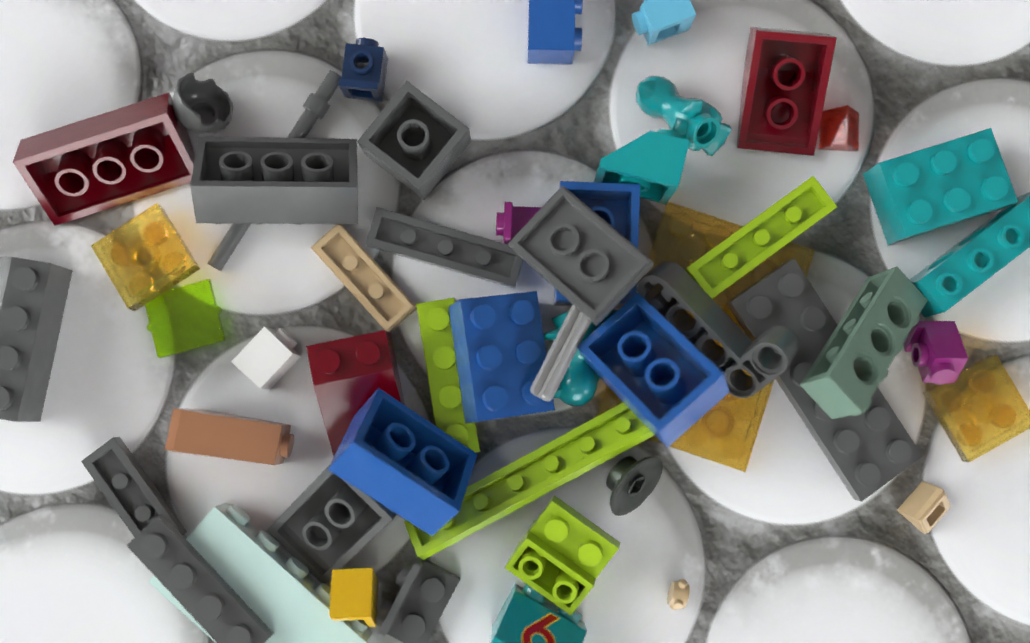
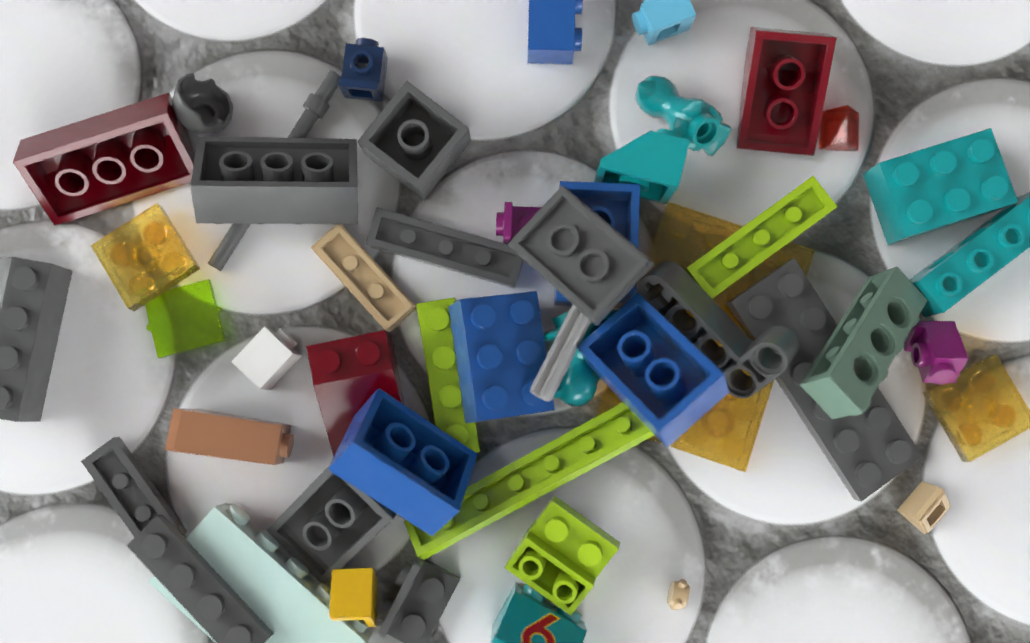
(632, 482): pearl dark grey piece -> none

